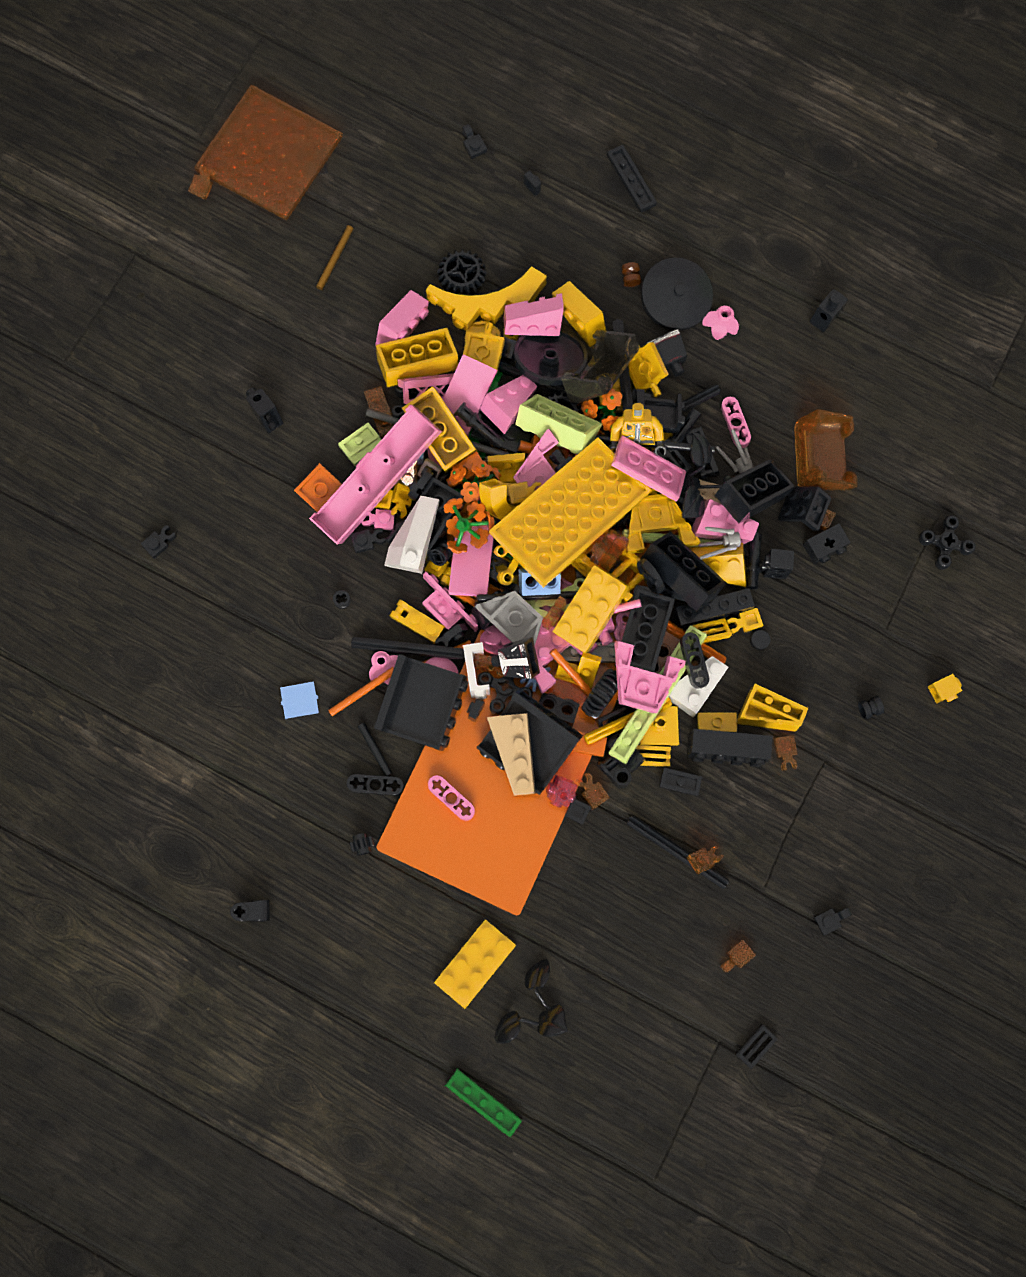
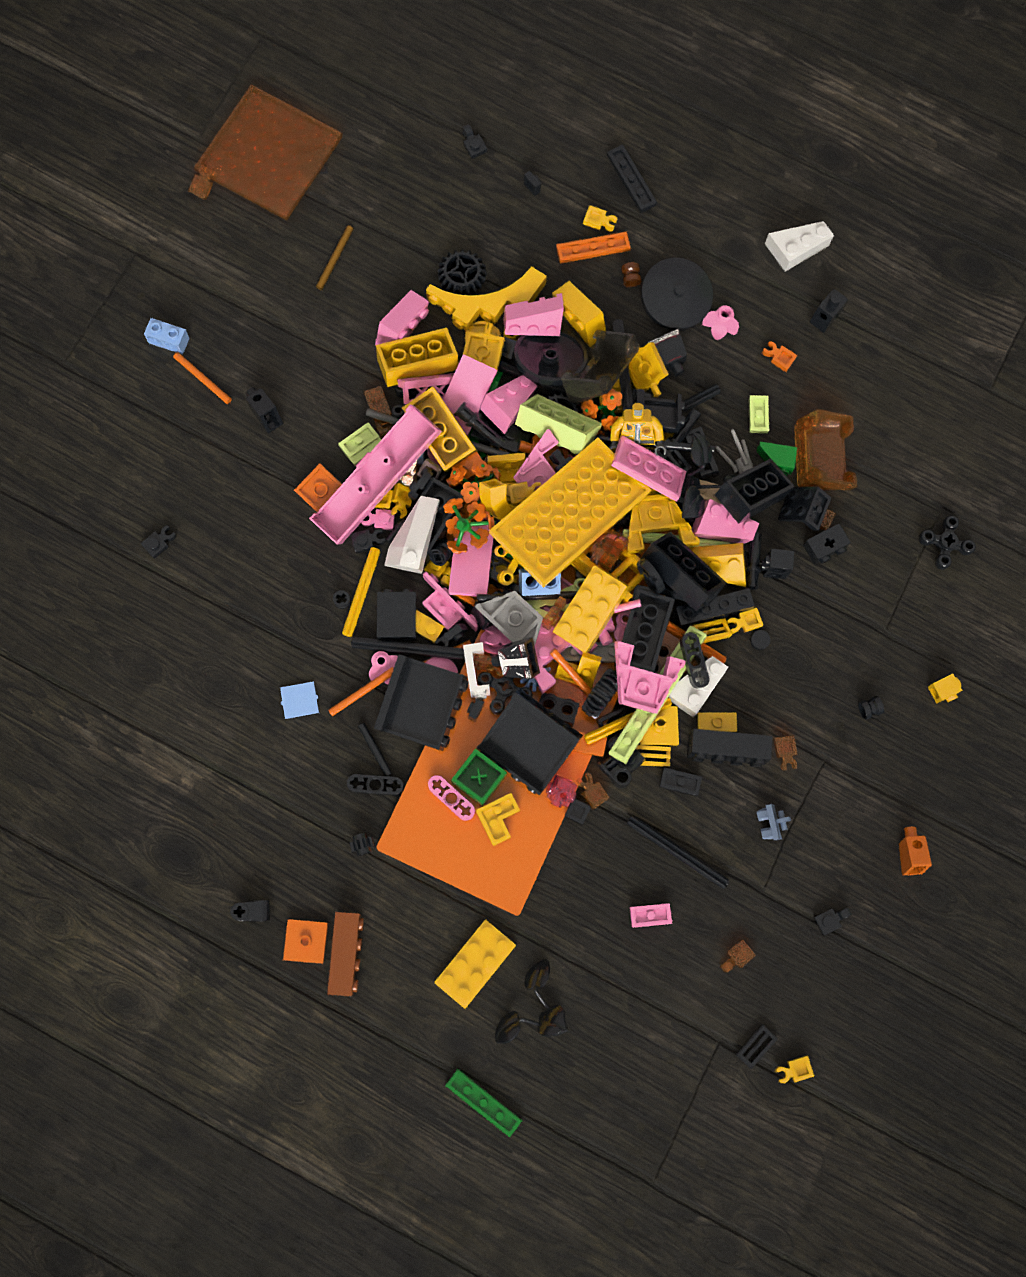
(166, 336): none -> light blue brick
(200, 376): none -> orange bar
(305, 941): none -> orange plate
(344, 954): none -> dark orange brick
(361, 592): none -> yellow axle
(396, 615): none -> black panel
(479, 777): none -> green brick
(493, 815): none -> yellow plate
(514, 747): tan wedge -> none
(593, 247): none -> orange tile
(597, 217): none -> yellow plate
(650, 915): none -> bright pink plate
(703, 860): clear orange plate -> none
(731, 540): light grey plant -> none
(737, 413): bright pink beam -> none
(758, 414): none -> yellowish green plate
(769, 813): none -> sand blue hips
(771, 710): yellow wedge -> none
(782, 357): none -> orange plate
(782, 455): none -> green slope
(798, 243): none -> white wedge
(798, 1069): none -> yellow plate
(914, 853): none -> orange torso

